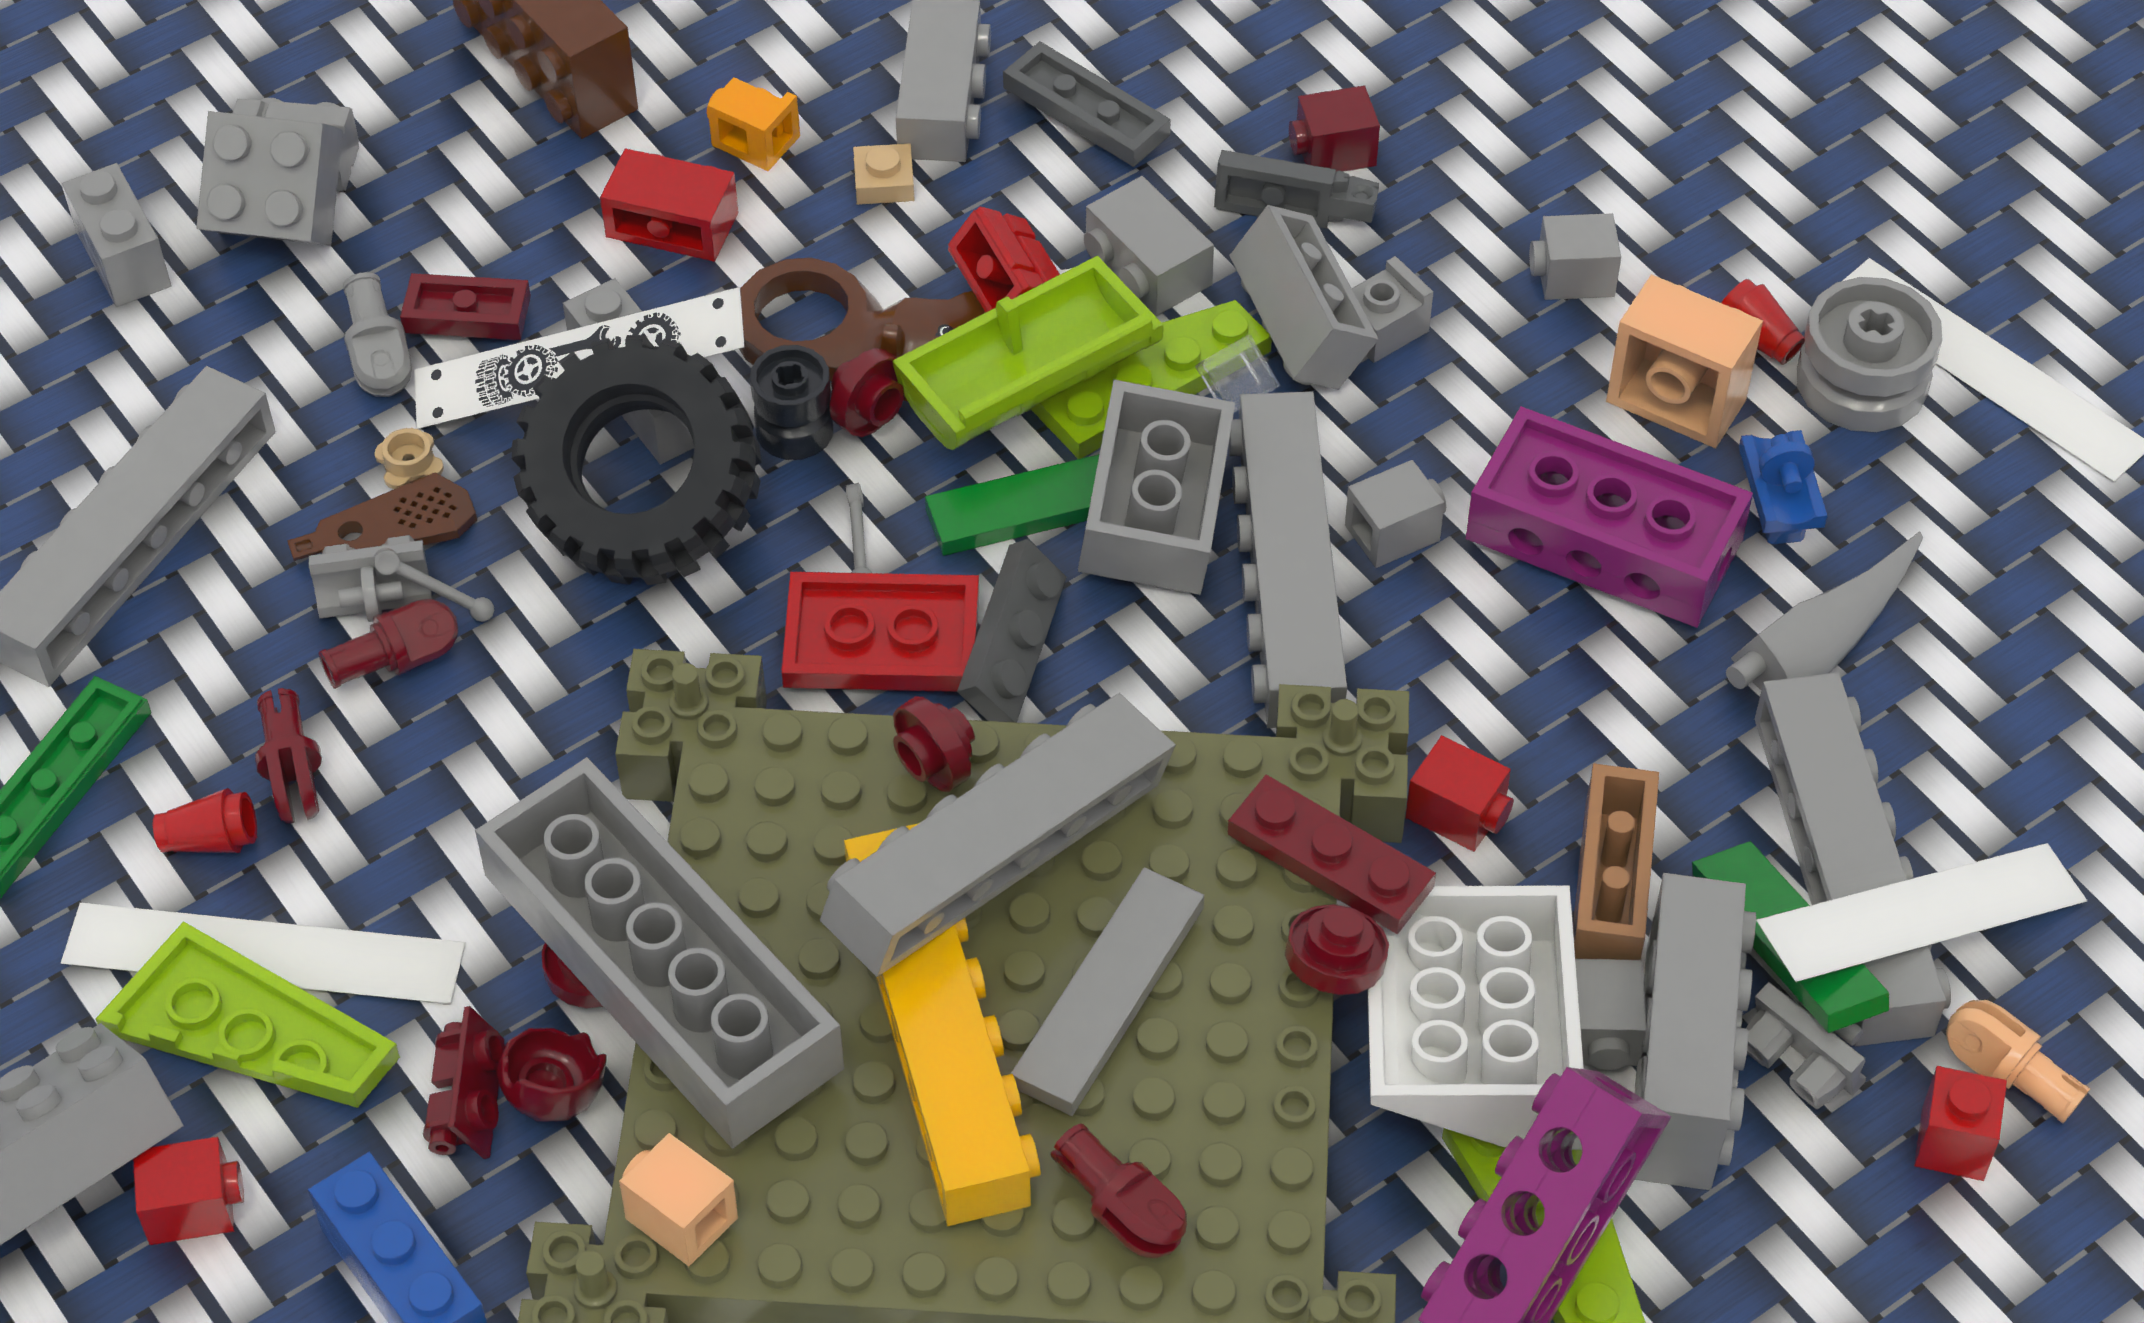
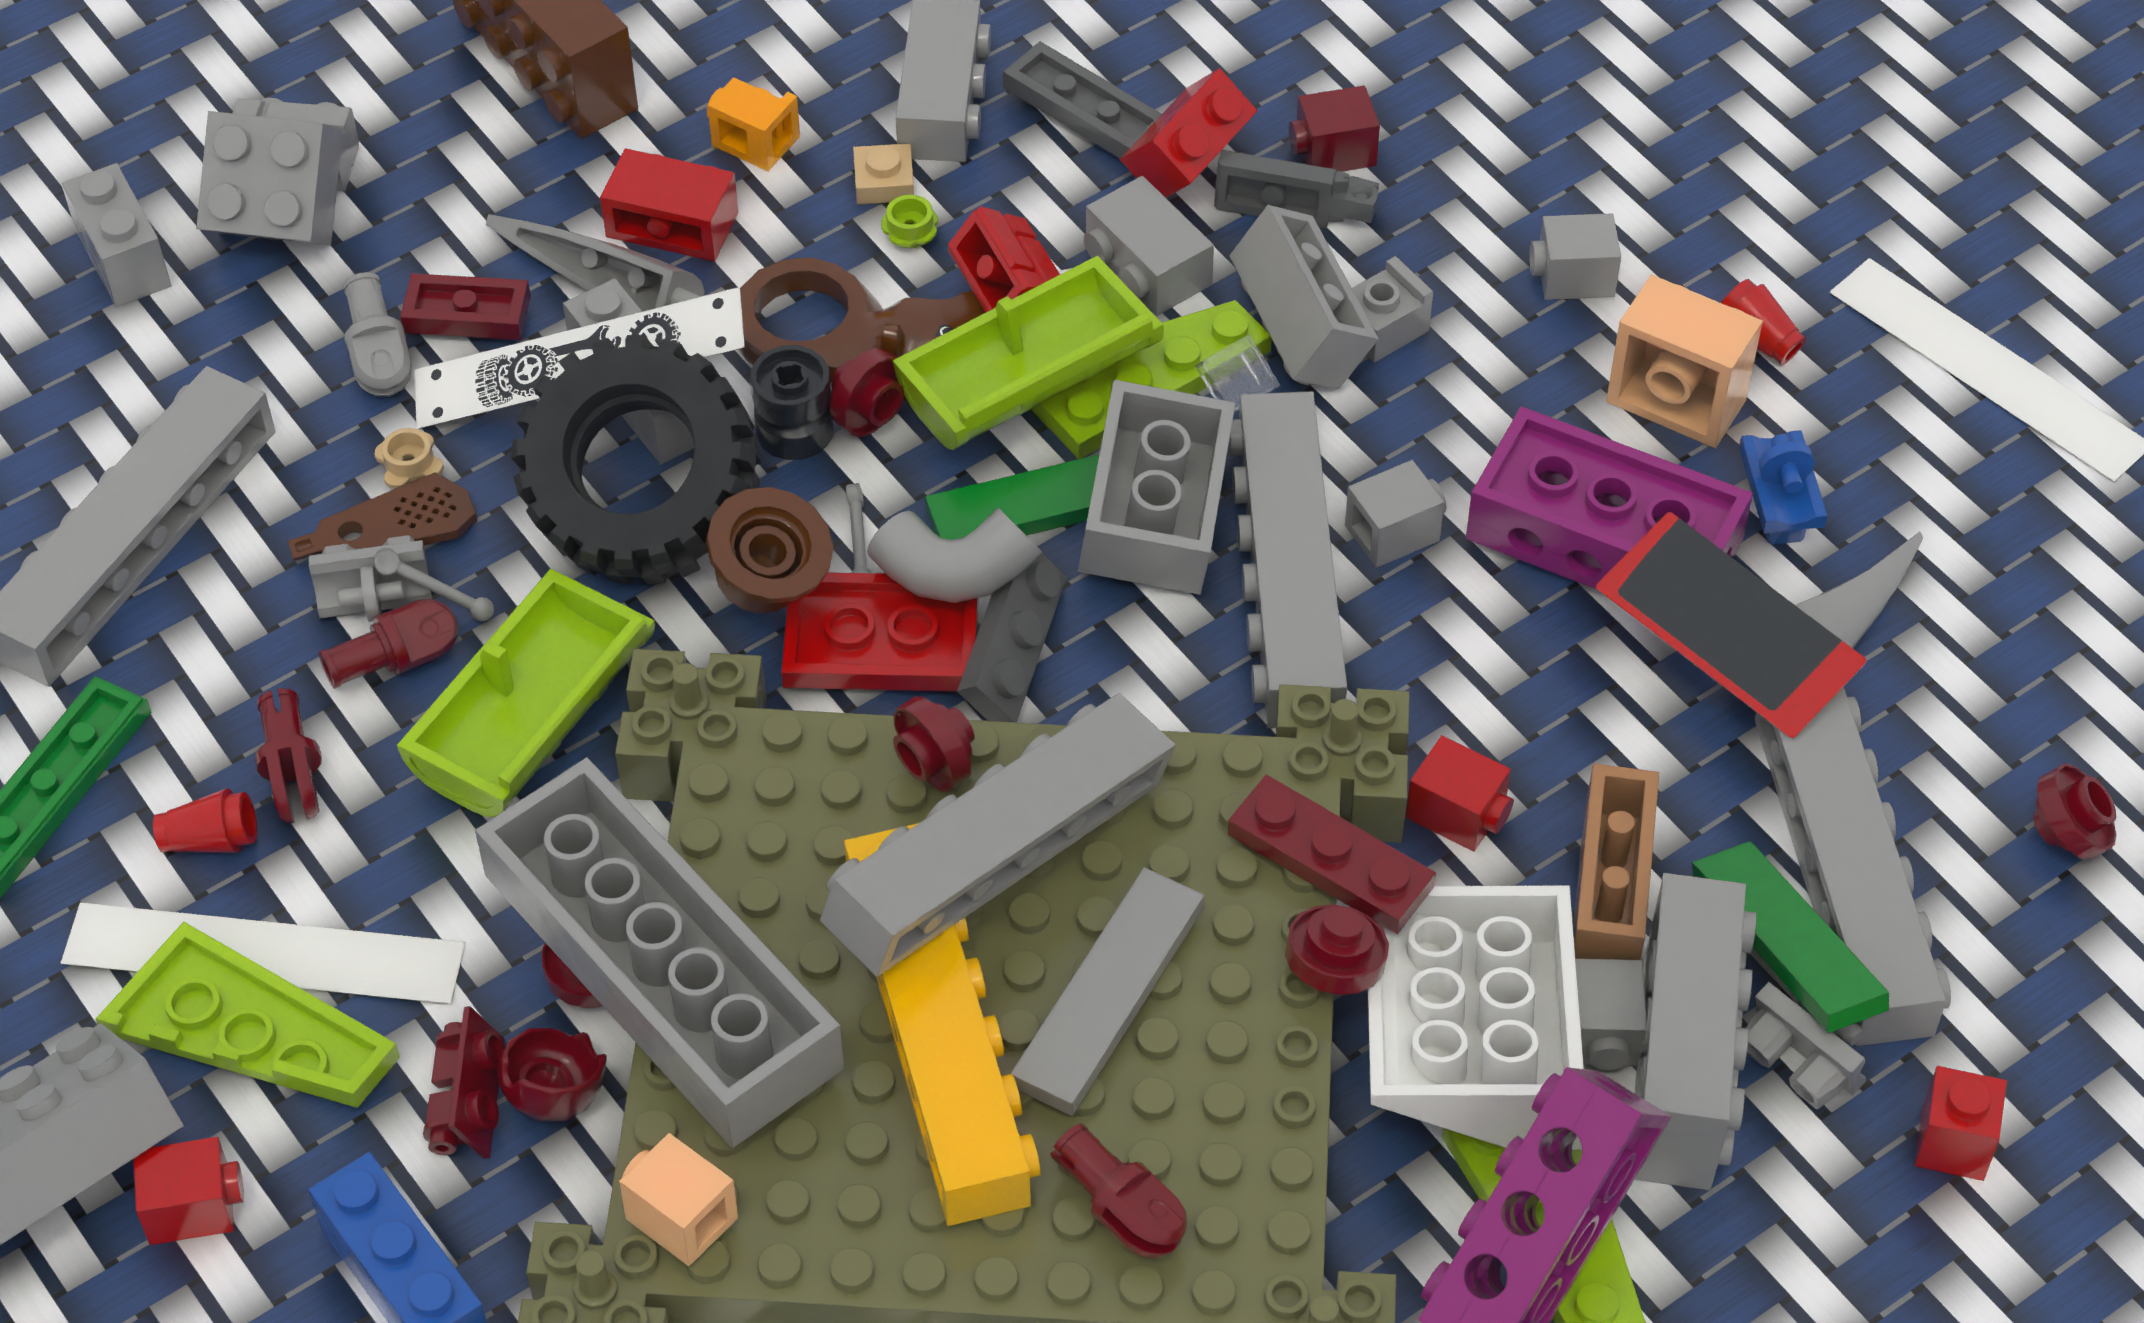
(522, 693): none -> lime container
(594, 262): none -> light grey piece
(768, 548): none -> reddish brown piece
(909, 221): none -> lime plate
(952, 568): none -> light grey cylinder
(1189, 133): none -> red brick
(1731, 624): none -> black sticker
(1868, 354): light grey wheel -> none
(1920, 911): white sticker -> none
(2007, 1049): light nougat arm -> none
(2075, 812): none -> dark red plate

